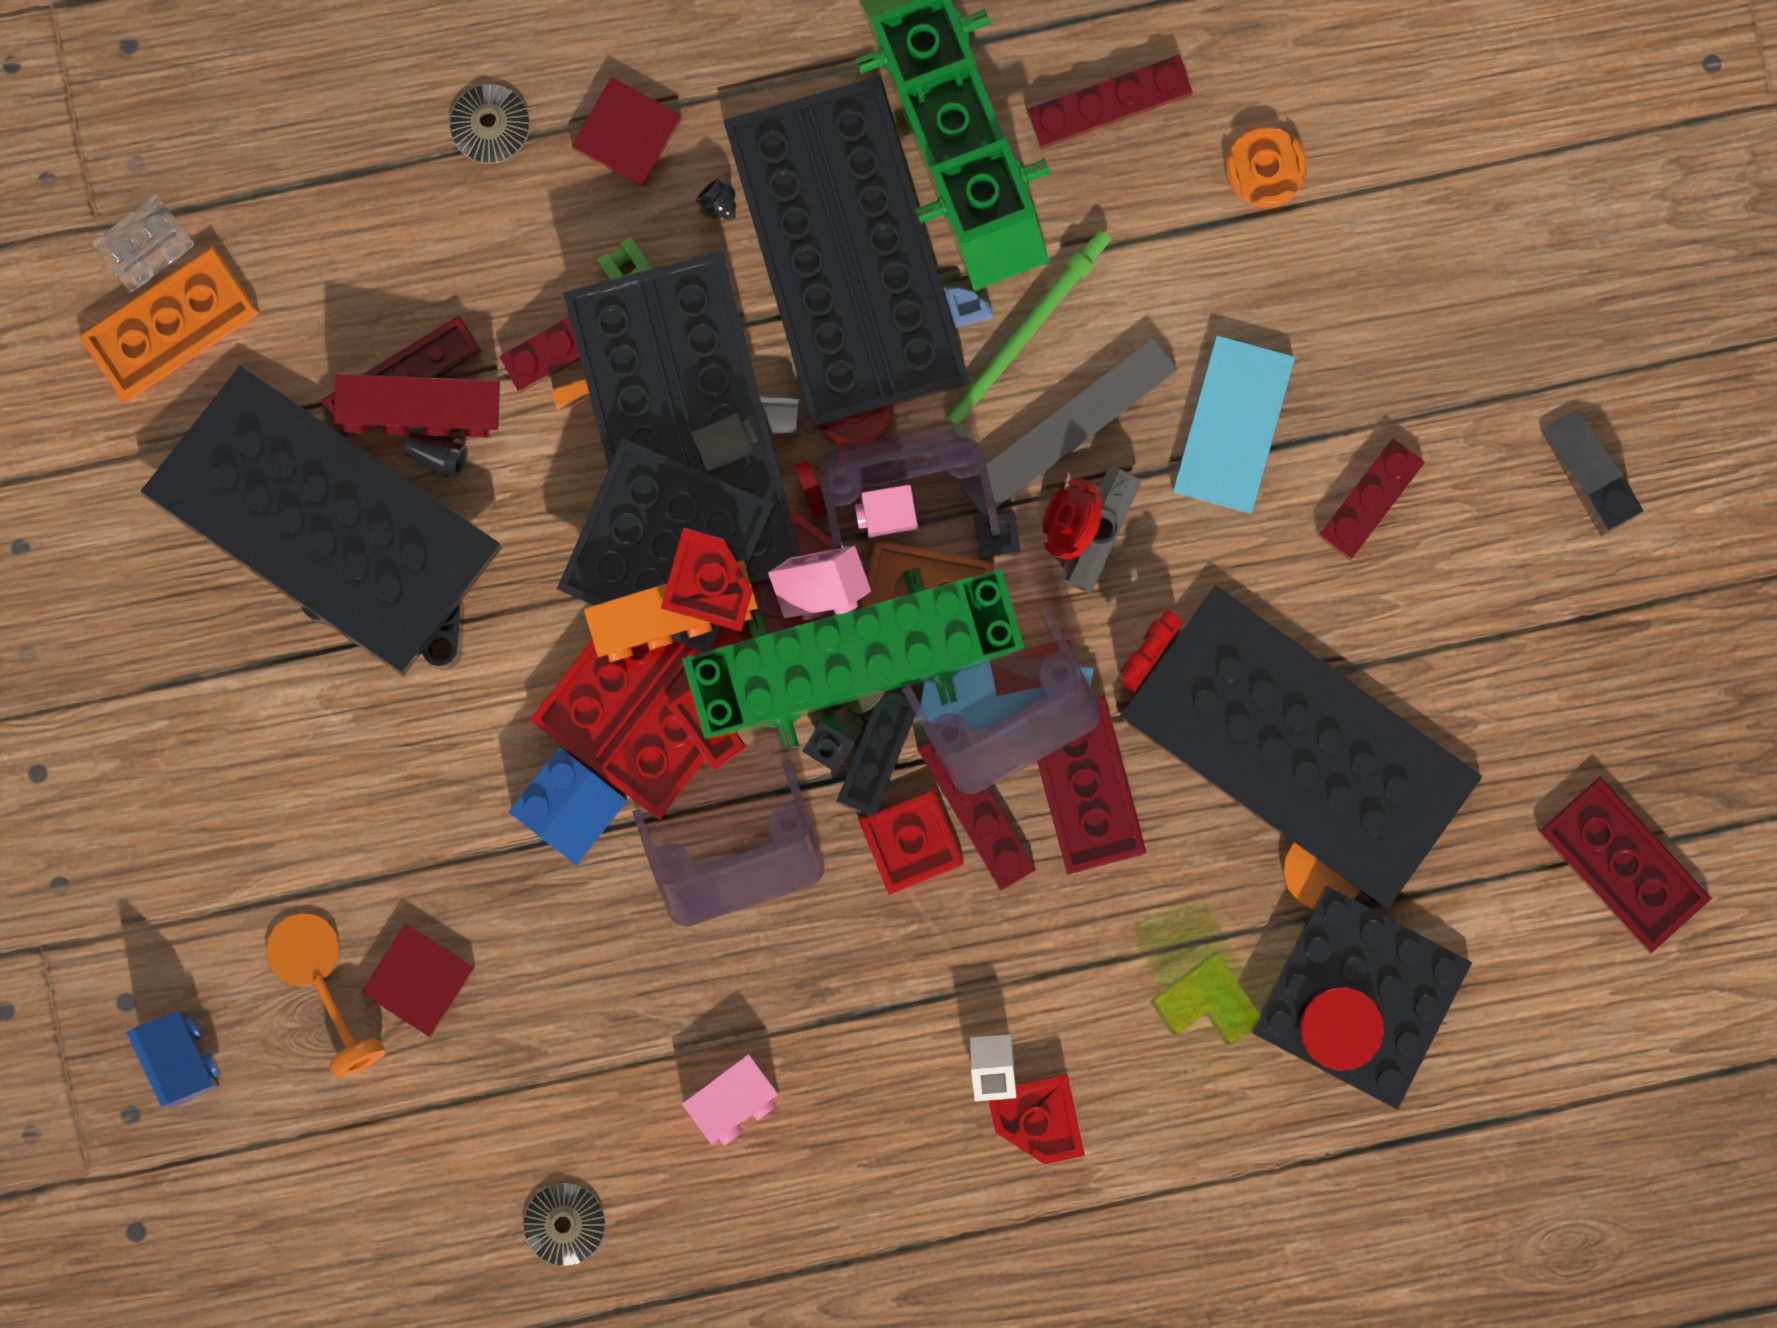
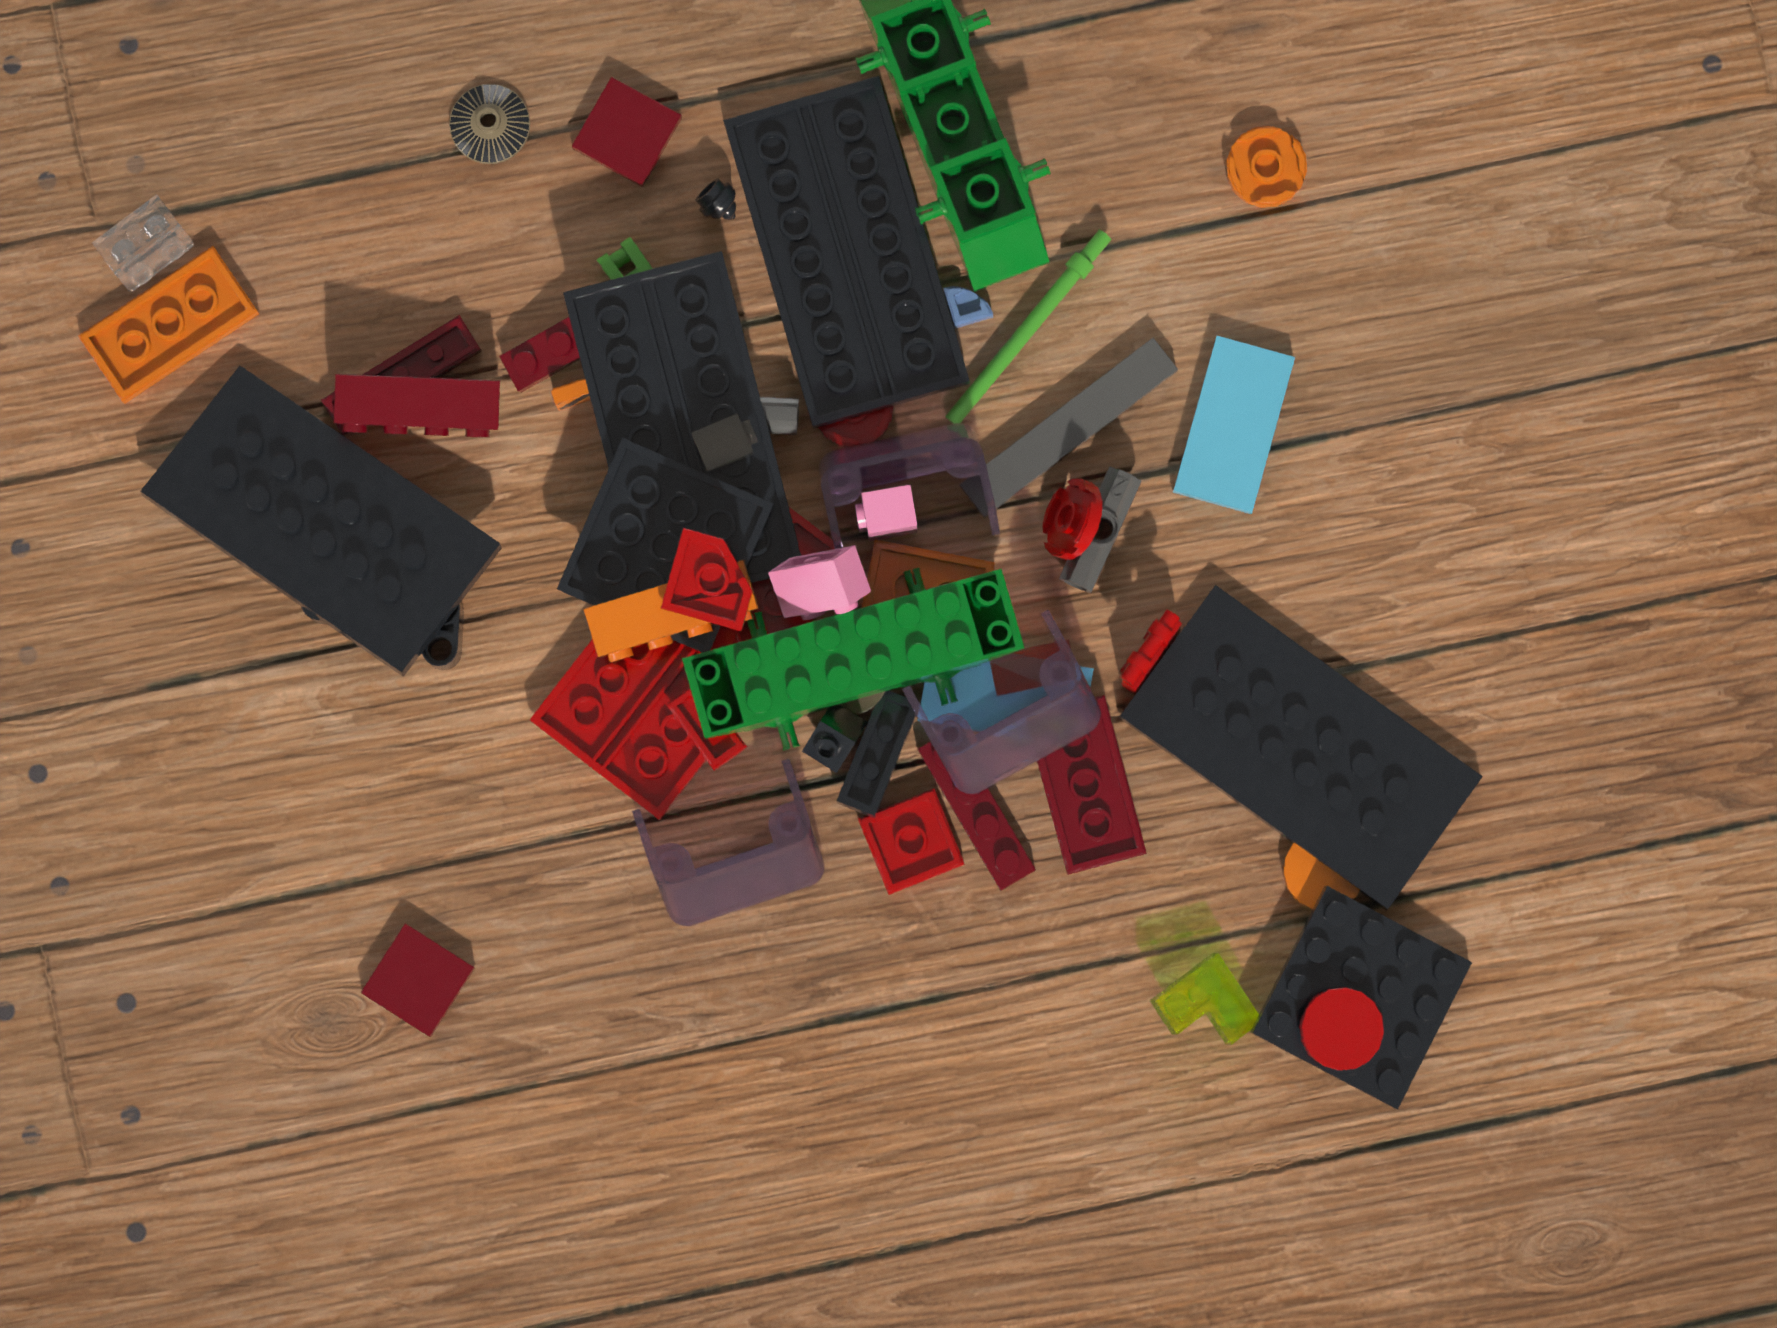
(174, 1058): blue slope -> none
(303, 953): orange piece -> none
(438, 453): black cone -> none
(567, 806): blue slope -> none
(586, 1220): dish -> none
(731, 1101): bright pink brick -> none
(811, 489): red tile -> none
(992, 1067): white brick -> none
(997, 545): black plate -> none
(1040, 1120): red plate -> none
(1109, 102): dark red plate -> none
(1371, 499): dark red plate -> none
(1592, 474): black slope -> none
(1625, 865): dark red tile -> none

